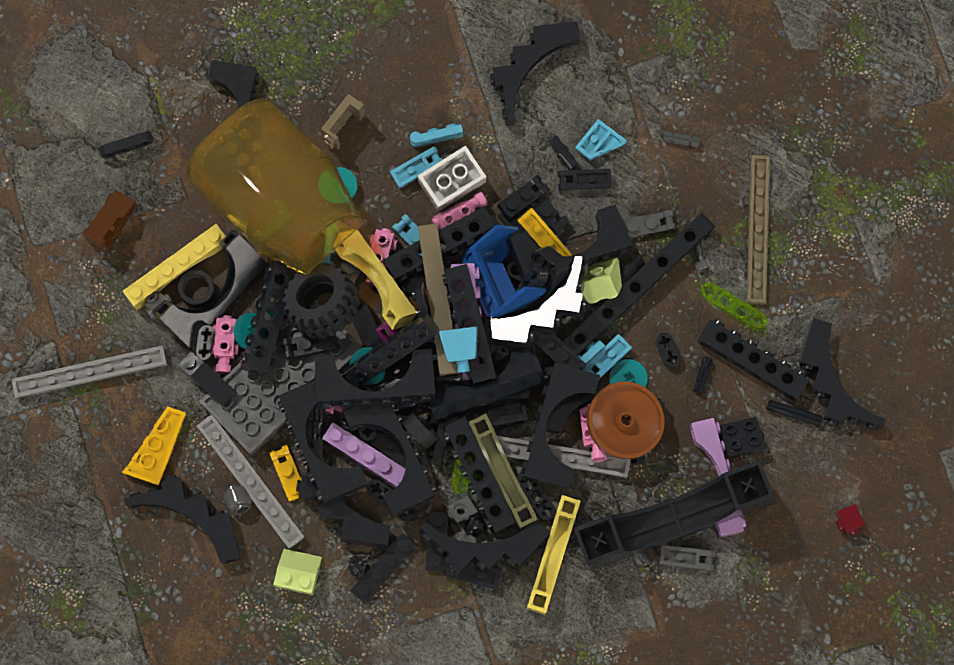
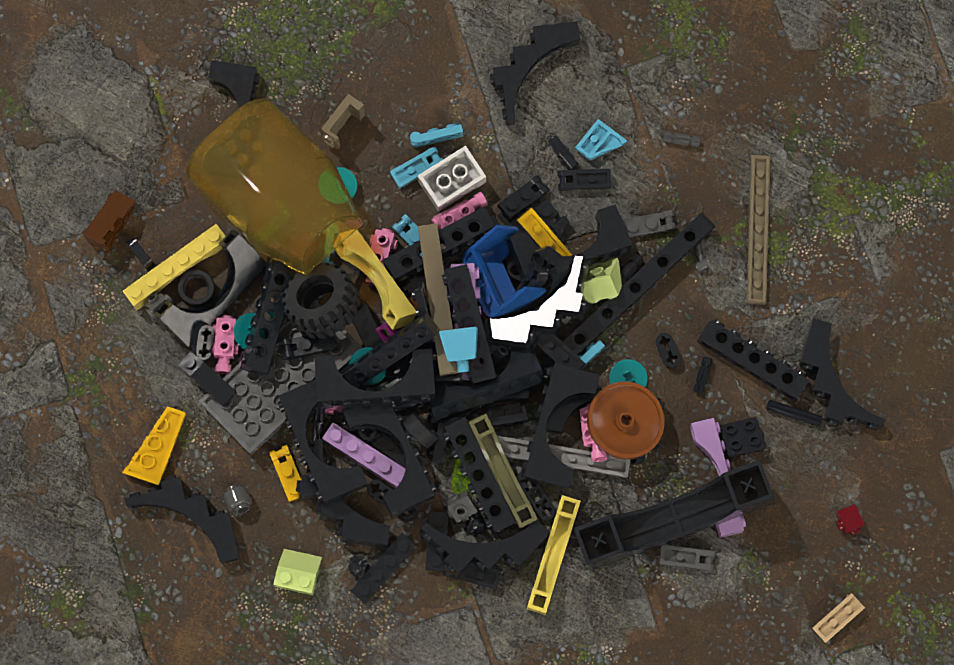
(89, 372): light grey plate -> none
(126, 144): black beam -> none
(140, 253): none -> black beam
(251, 481): light grey plate -> none
(608, 356): medium azure plate -> none
(735, 303): clear neon green beam -> none
(838, 617): none -> tan hinge

